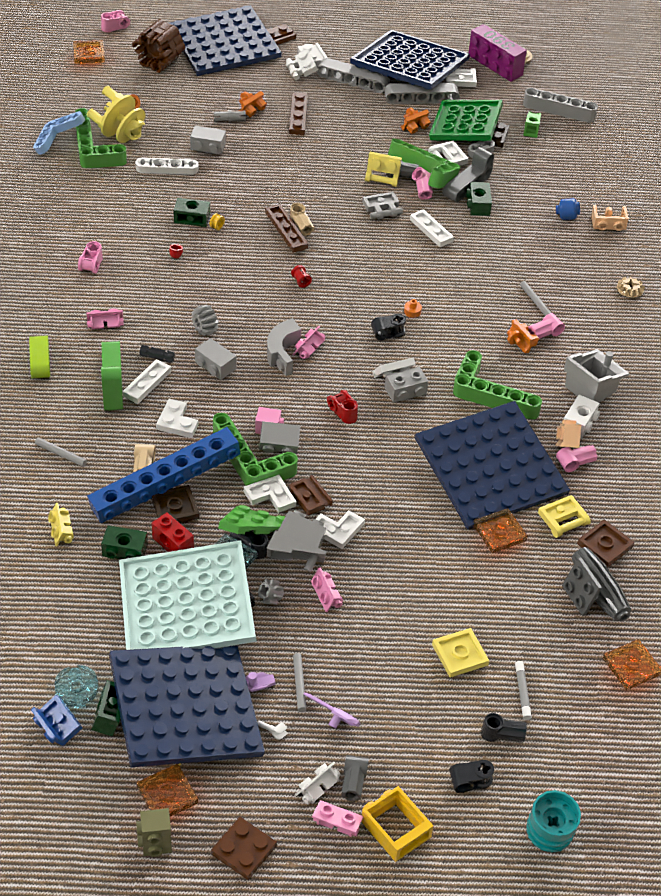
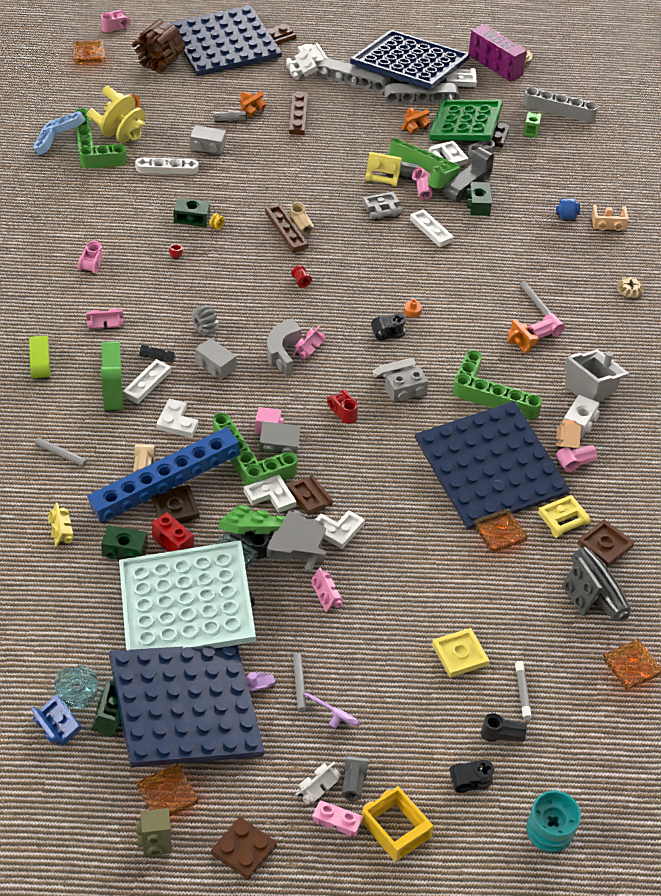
(271, 591): light grey gear -> none
(278, 731): white hand -> none

